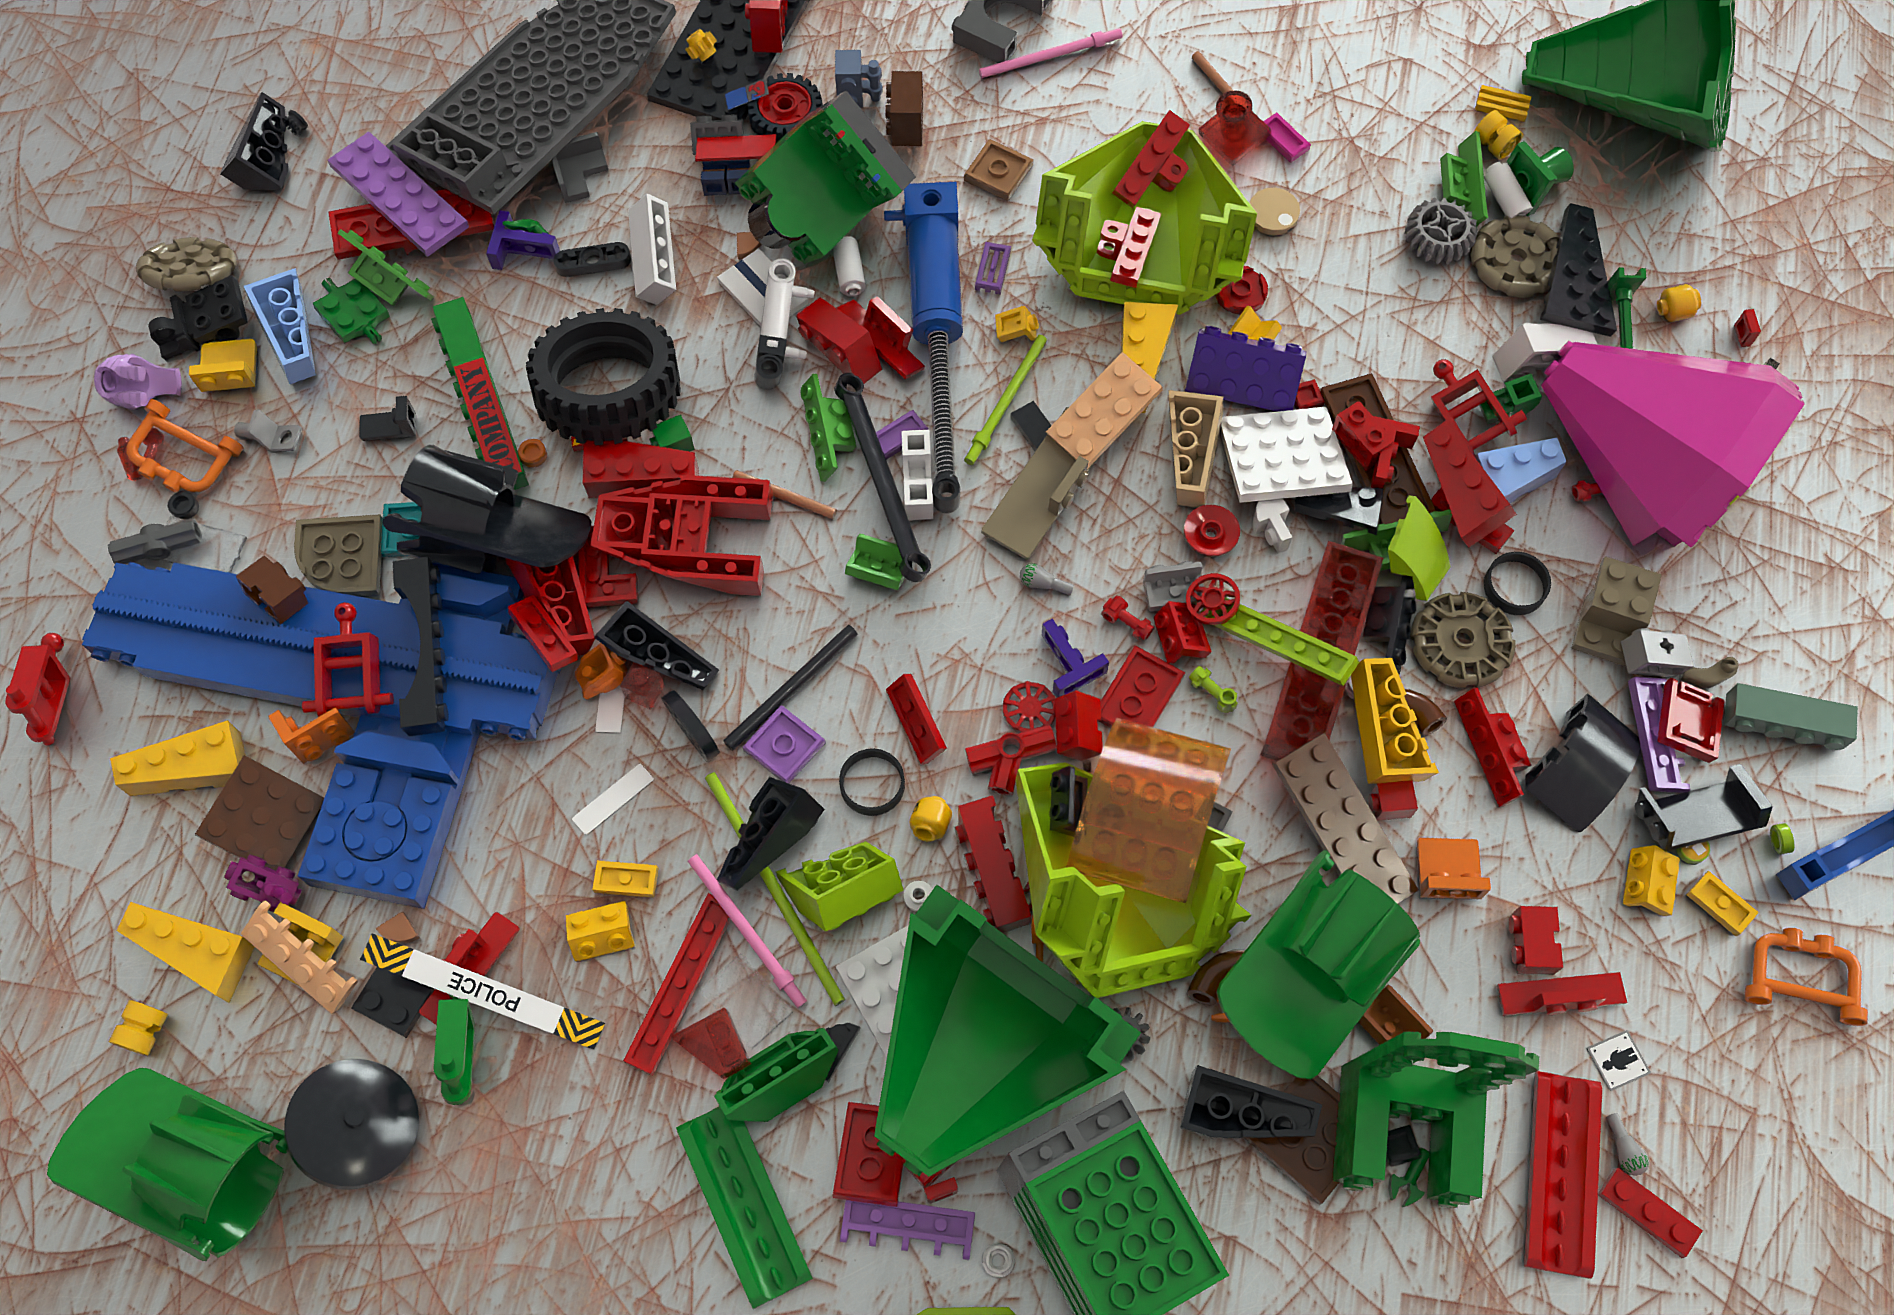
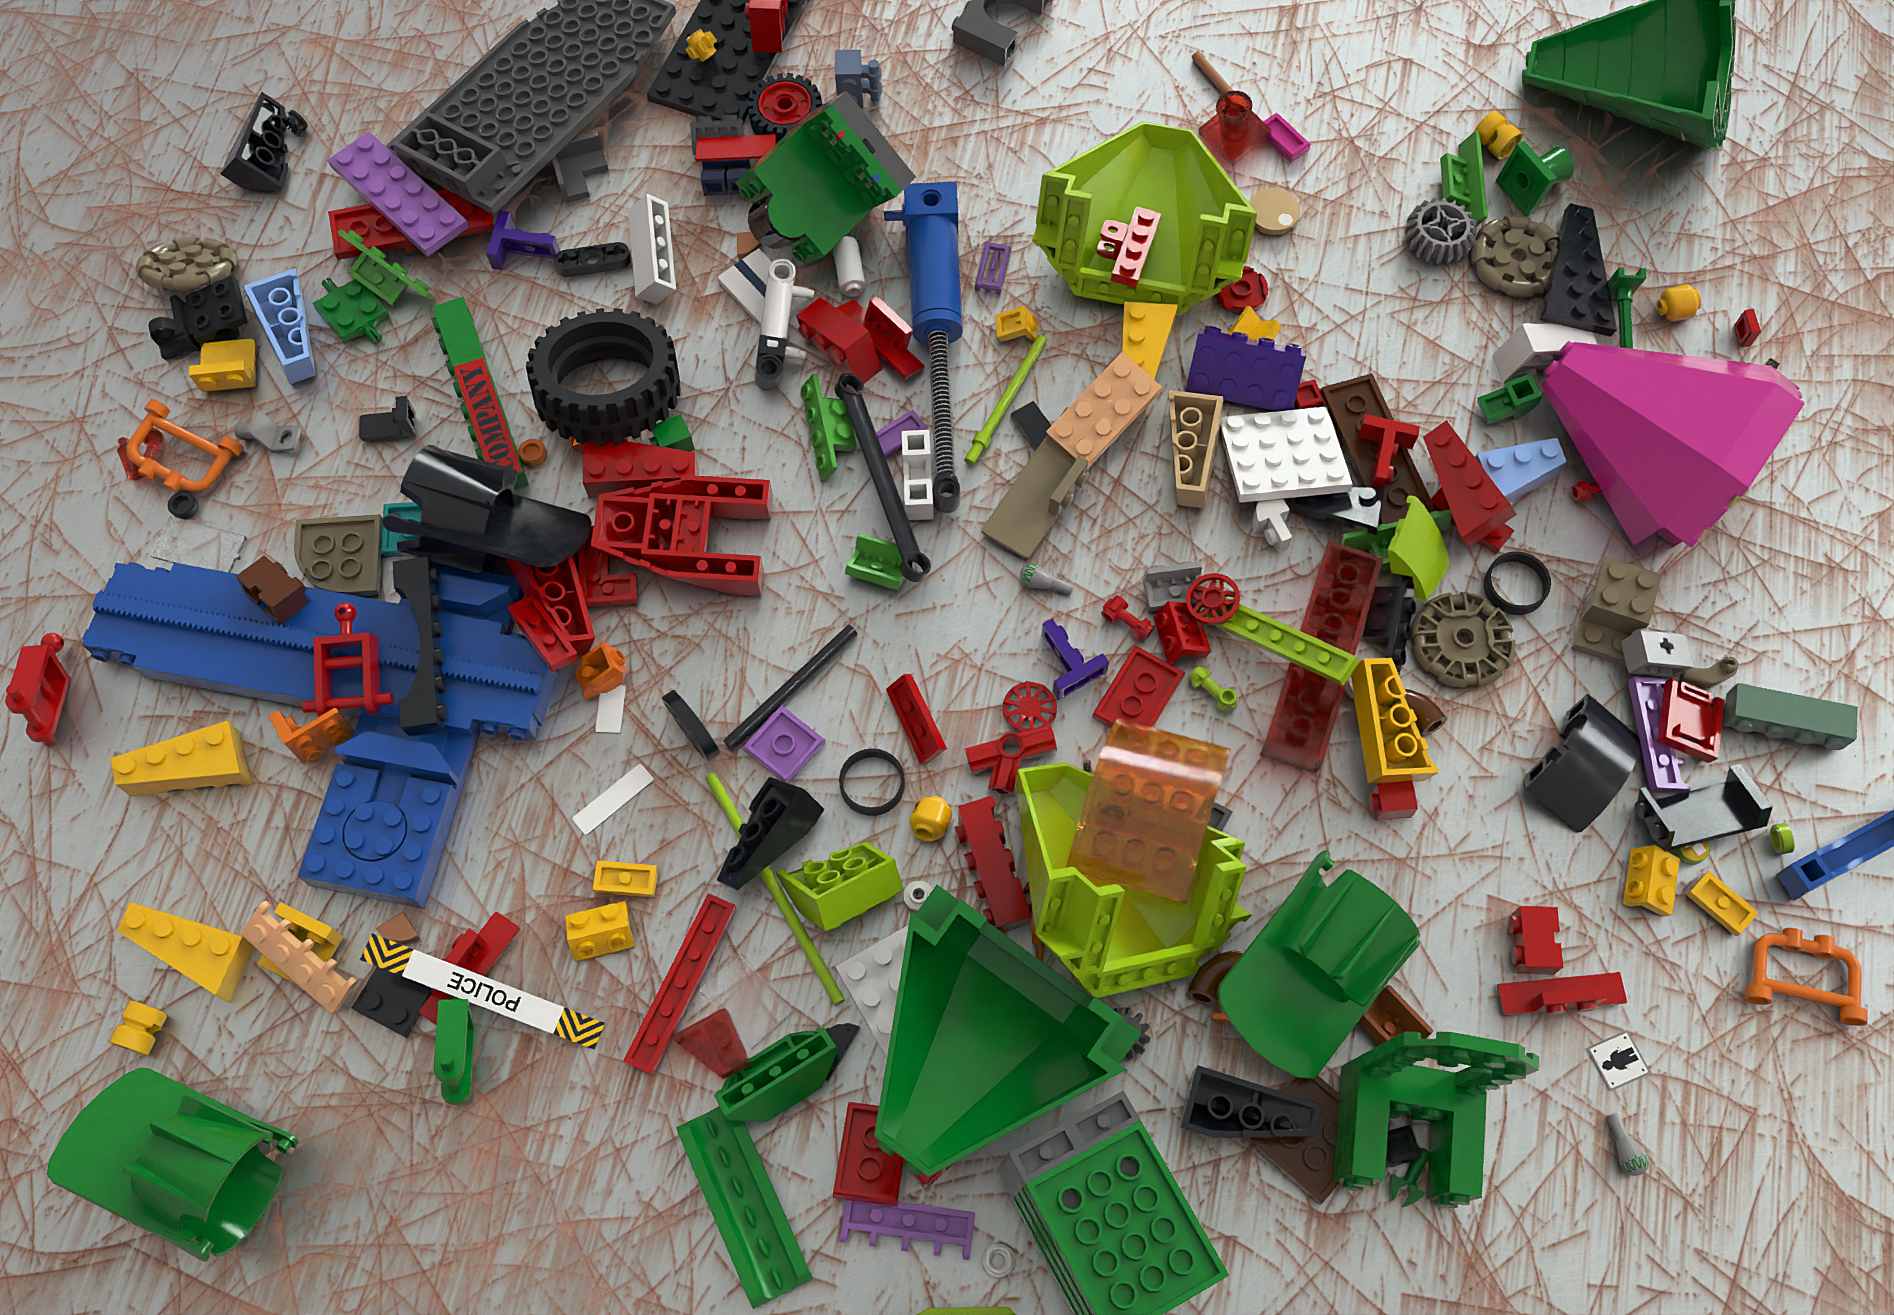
(133, 381): lavender hair -> none
(155, 542): dark grey piece -> none
(260, 814): reddish brown plate -> none
(266, 886): magenta brick -> none
(351, 1124): black dish -> none
(526, 225): green bar -> none
(642, 685): clear red brick -> none
(645, 642): black wedge -> none
(746, 93): sticker -> none
(783, 978): bright pink bar -> none
(795, 498): nougat bar -> none
(905, 108): reddish brown brick -> none
(941, 1190): red tile -> none
(998, 169): medium nougat tile -> none
(1067, 800): black bracket -> none
(1077, 725): red brick -> none
(1095, 40): bright pink bar -> none
(1155, 162): red plate -> none
(1215, 520): red dish -> none
(1342, 817): plate -> none
(1361, 434): red bracket -> none
(1450, 869): orange bracket -> none
(1456, 388): red piece -> none
(1495, 746): red bracket -> none
(1504, 100): yellow tile -> none
(1507, 190): white brick -> none
(1563, 1175): red plate -> none
(1650, 1212): red plate -> none

